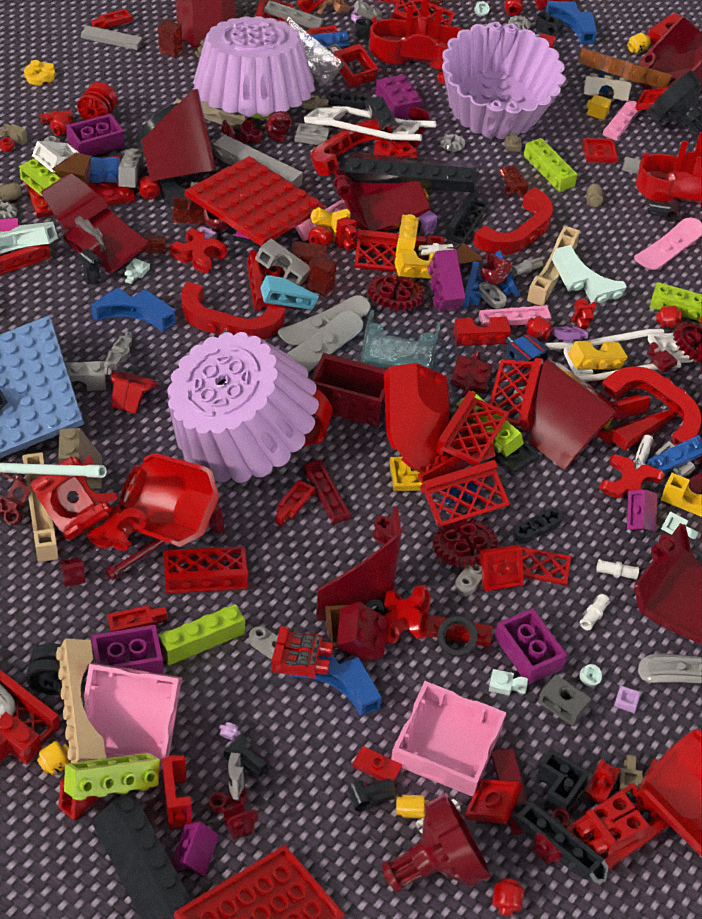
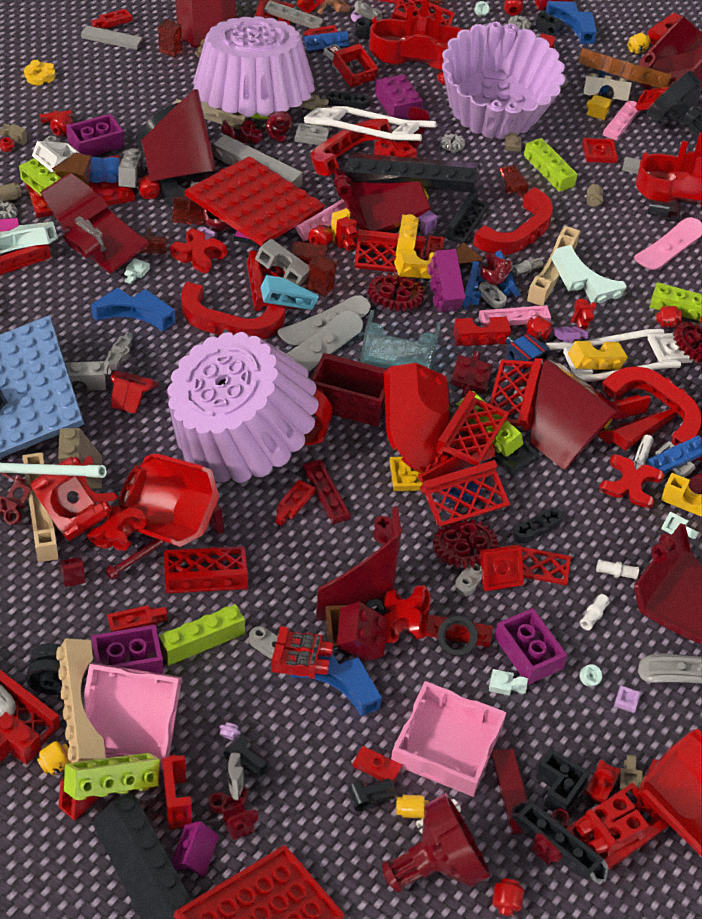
(91, 266): black piece -> none
(97, 101): red wheel -> none
(321, 61): clear plate -> none
(321, 217): yellow brick -> none
(380, 112): black arch -> none
(427, 249): white pin -> none
(493, 801): red tile -> none
(568, 710): dark grey brick -> none
(642, 510): magenta panel -> none
(662, 360): dark red plate -> none

